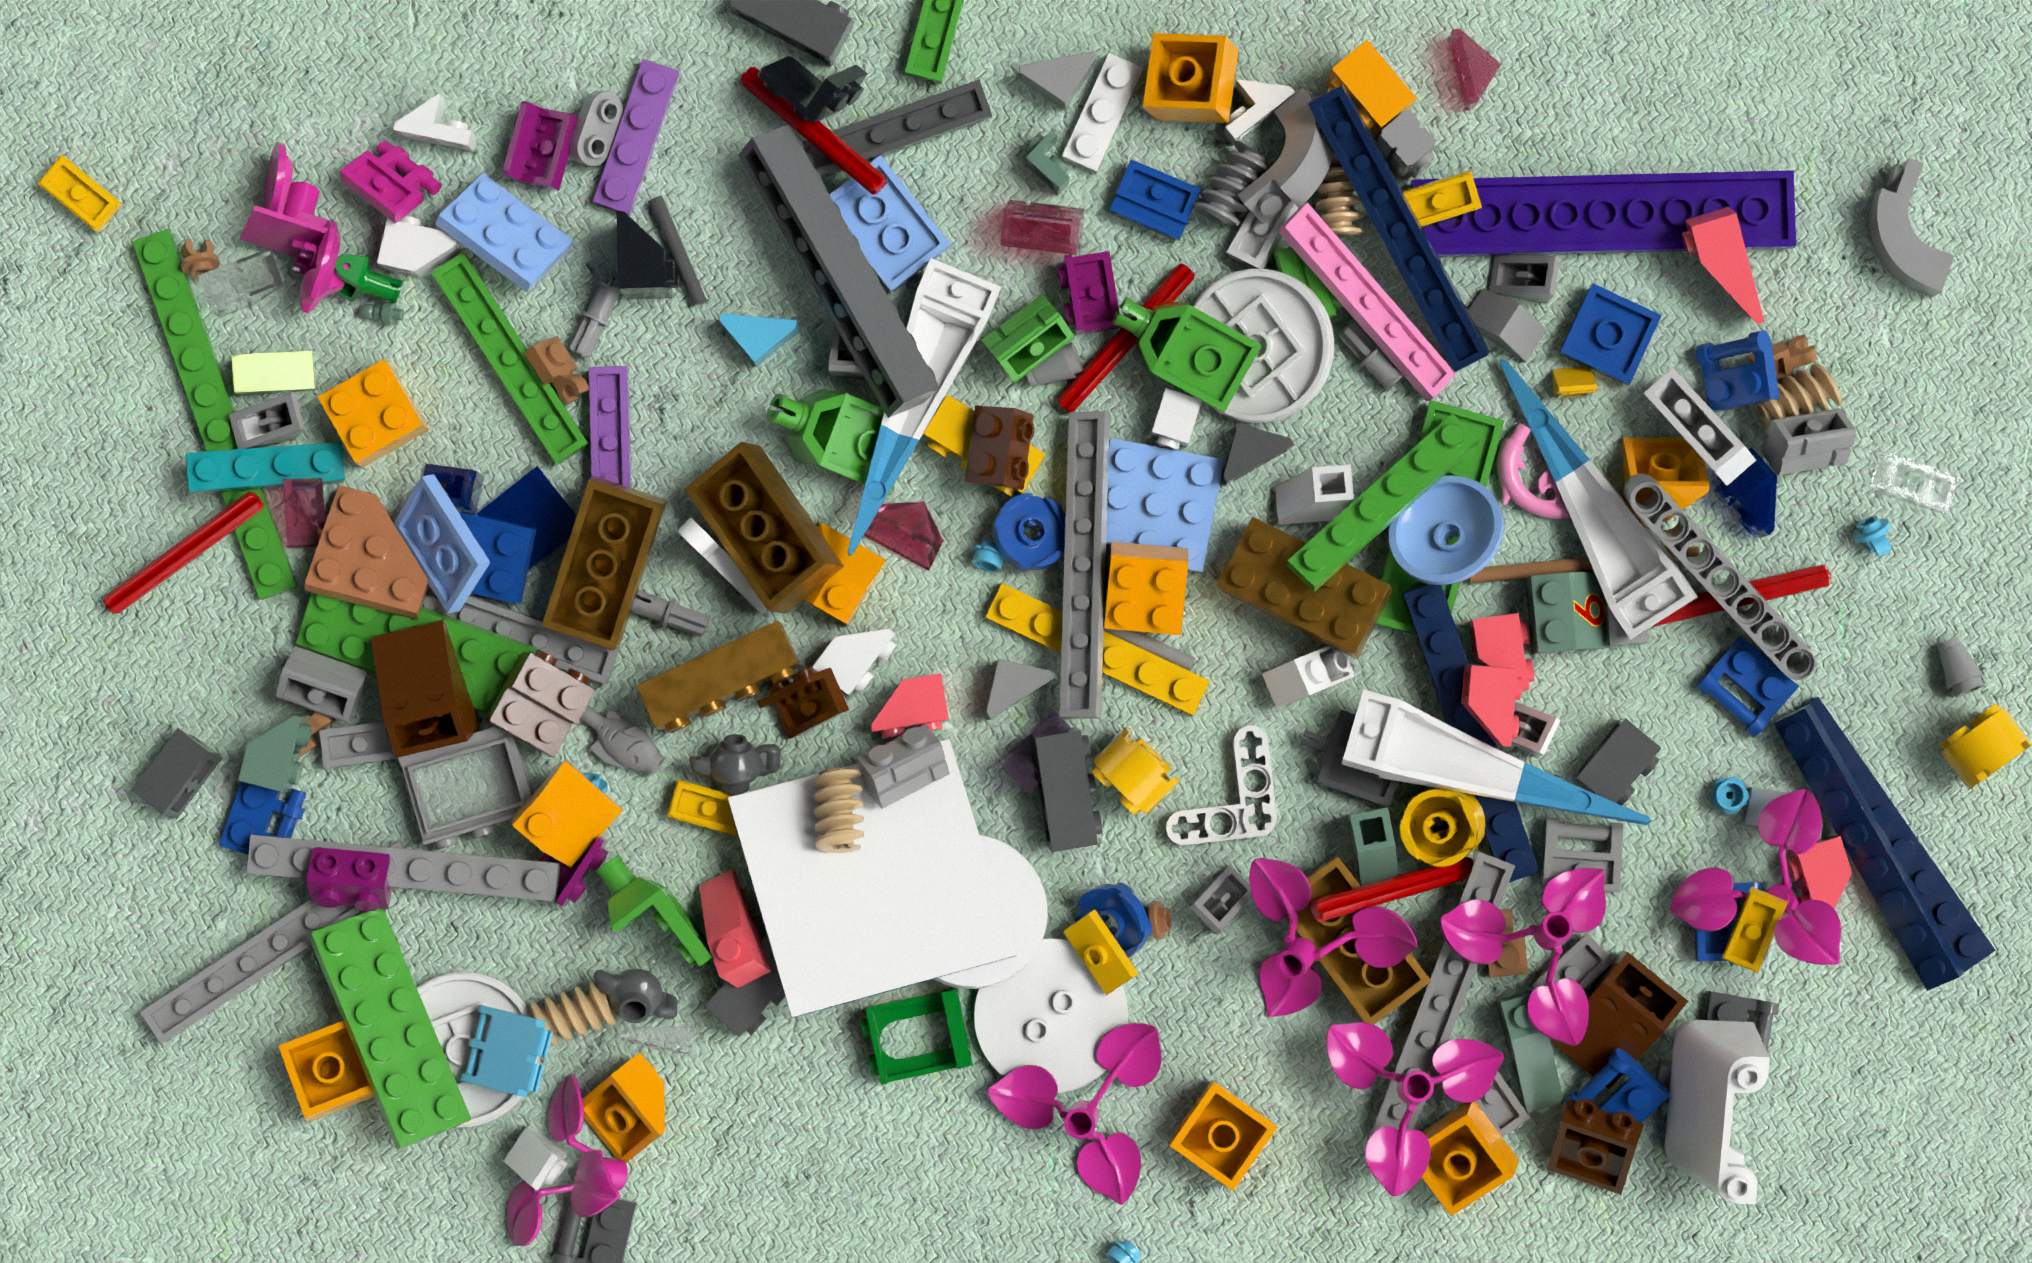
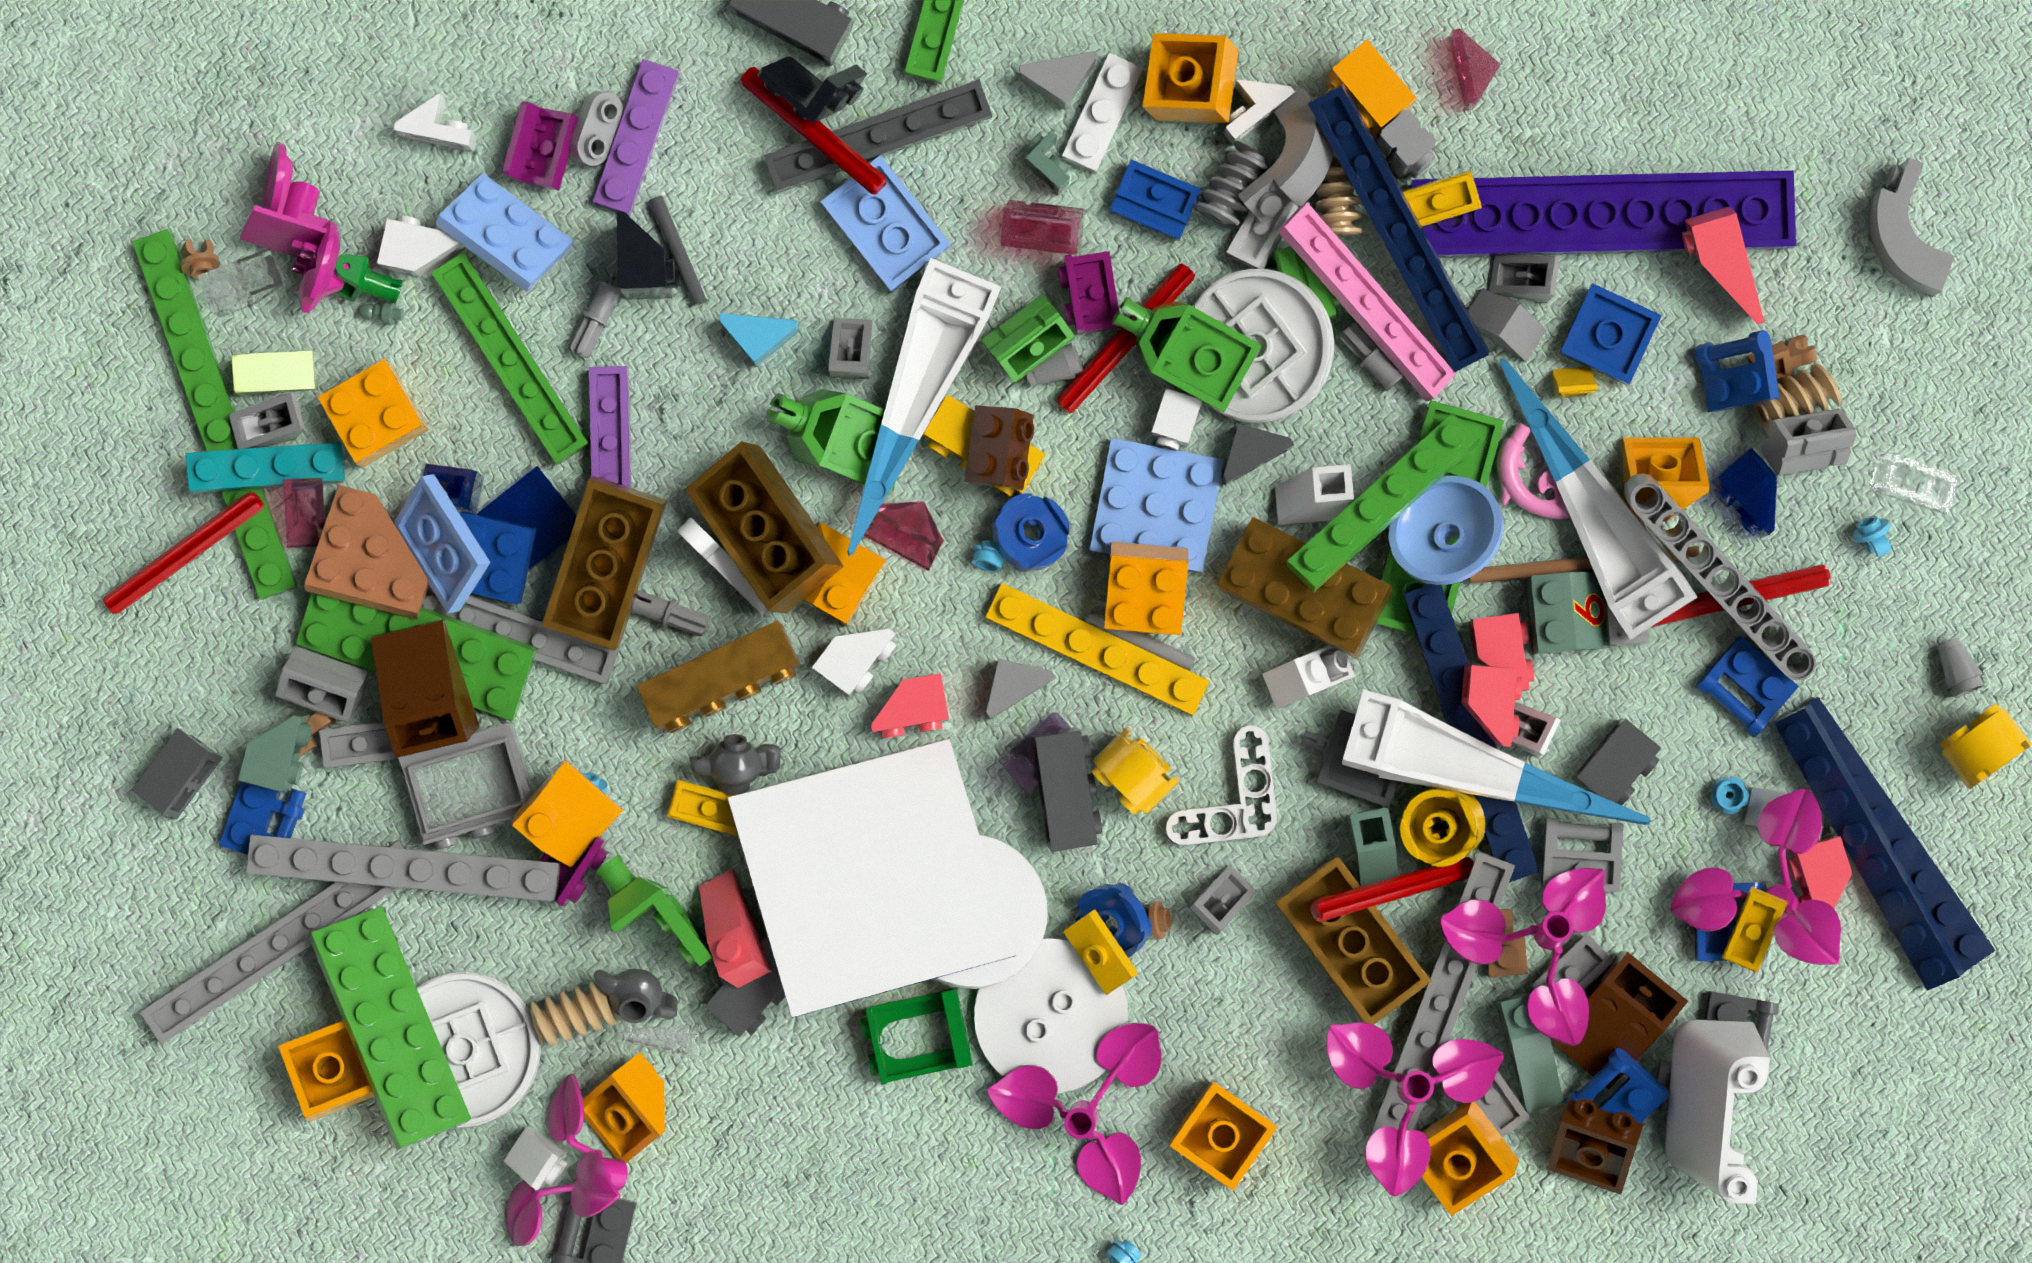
(80, 193): yellow plate -> none
(349, 879): magenta bracket -> none
(383, 187): dark pink plate -> none
(508, 1052): medium azure plate -> none
(540, 702): plate -> none
(556, 366): medium nougat plate -> none
(622, 742): light grey animal -> none
(806, 701): reddish brown bracket -> none
(836, 810): tan piece -> none
(838, 270): dark grey brick -> none
(903, 765): light grey brick -> none
(1084, 565): light grey plate -> none
(1286, 976): dark pink plant -> none
(1699, 426): white brick -> none

